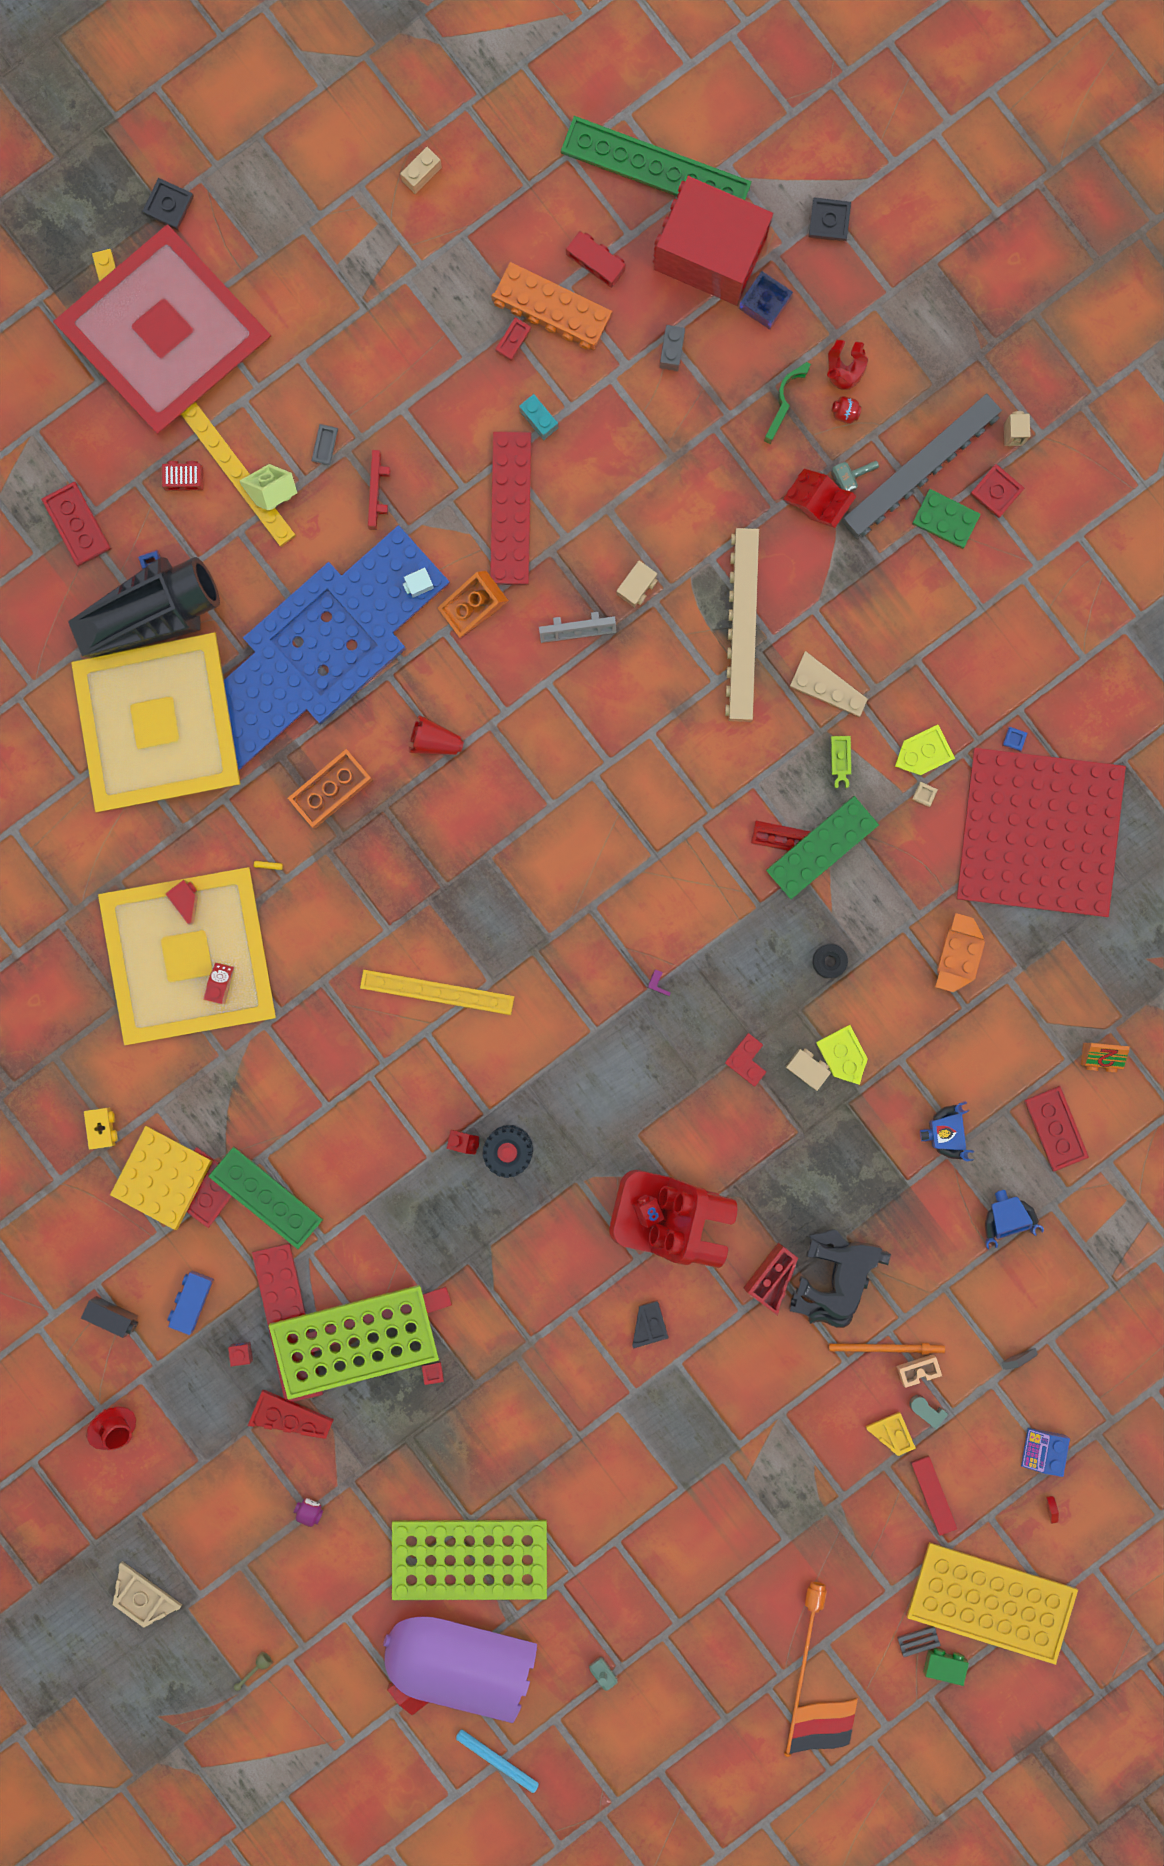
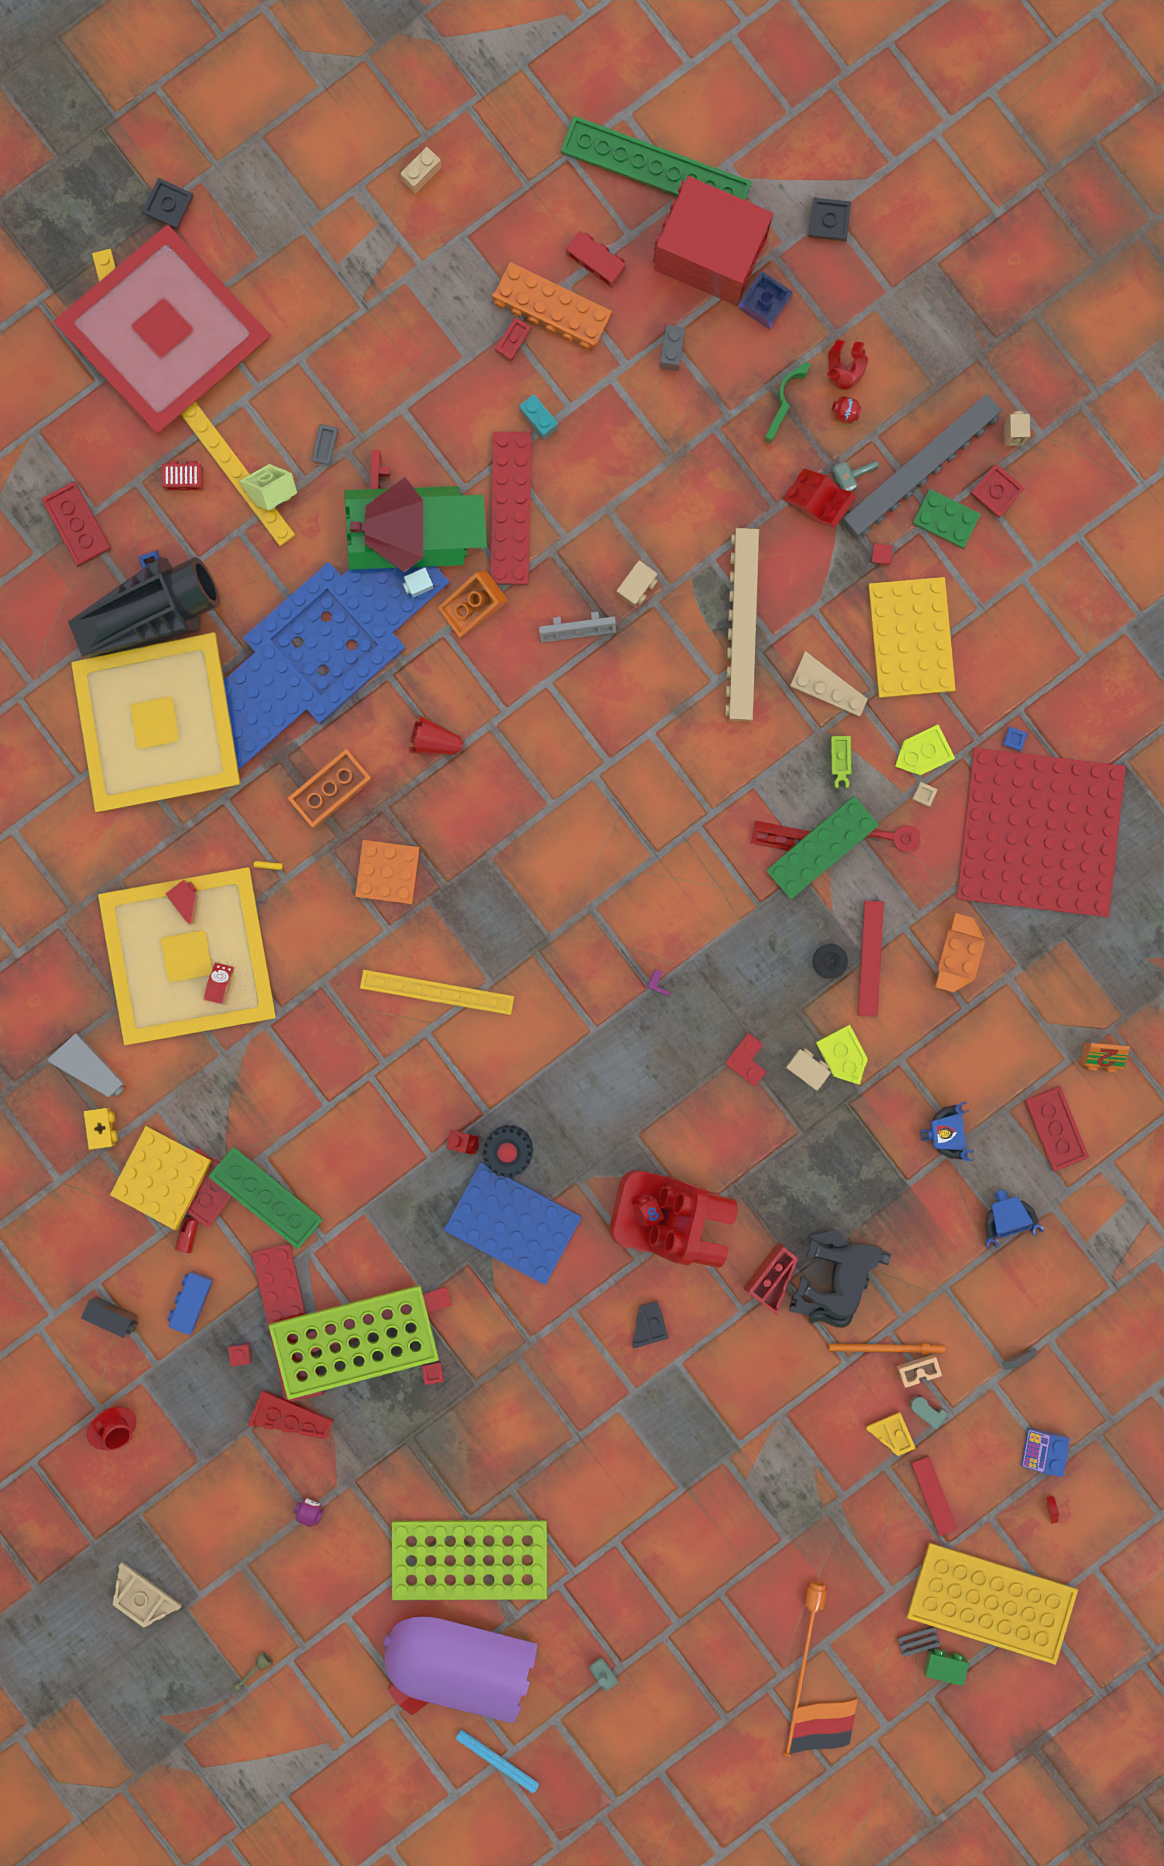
(84, 1063): none -> light grey slope
(187, 1235): none -> red hinge
(387, 872): none -> orange plate
(394, 525): none -> dark red panel
(449, 527): none -> green panel
(513, 1224): none -> blue plate
(870, 958): none -> red tile
(881, 554): none -> red tile
(905, 837): none -> red piece
(911, 637): none -> yellow plate

